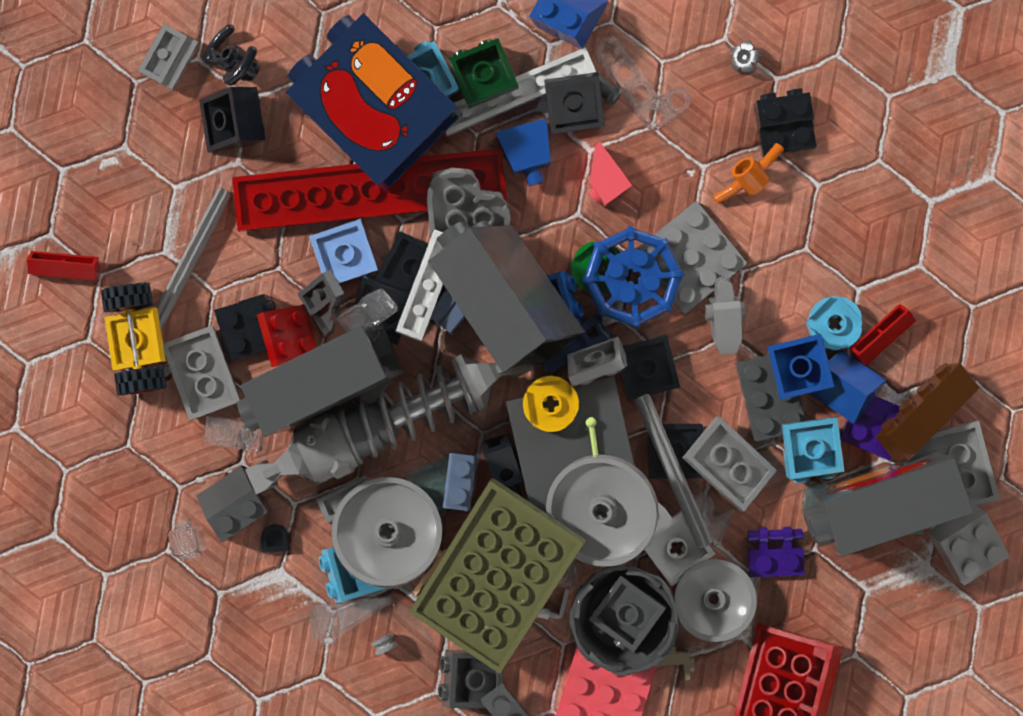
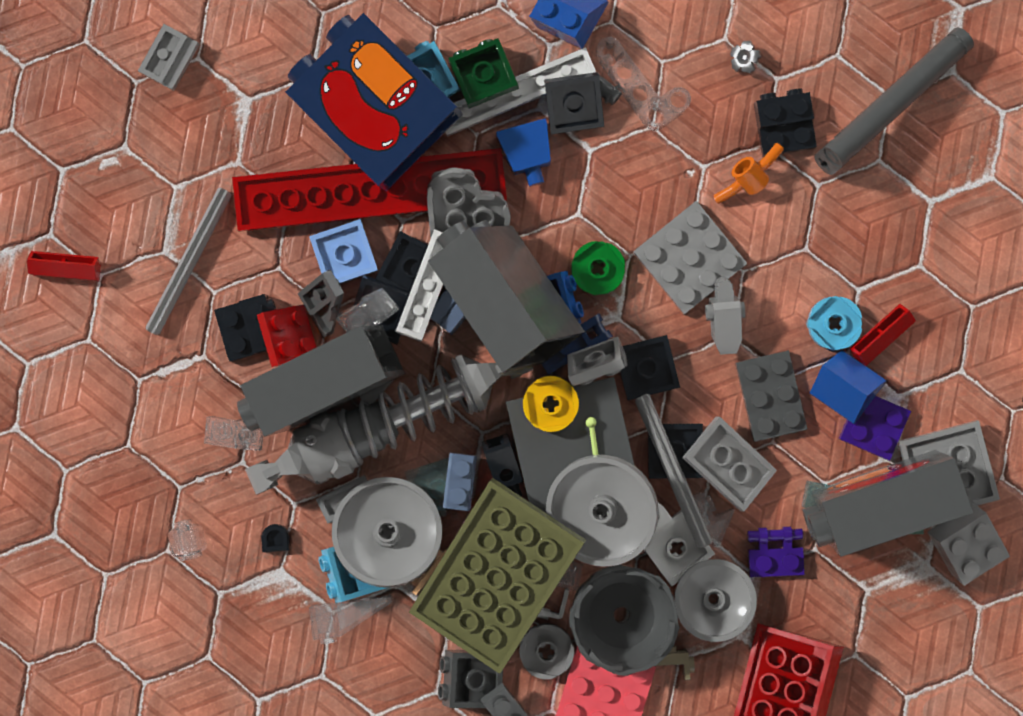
(134, 338): plate -> none
(201, 373): light grey plate -> none
(232, 119): black slope -> none
(232, 504): dark grey slope -> none
(235, 60): black piece -> none
(384, 644): light grey bush -> none
(559, 642): none -> light grey plate
(606, 178): coral slope -> none
(626, 614): dark grey plate -> none
(638, 262): blue plate -> none
(800, 366): blue slope -> none
(812, 449): medium azure plate -> none
(894, 101): none -> dark grey piece
(926, 411): reddish brown brick -> none

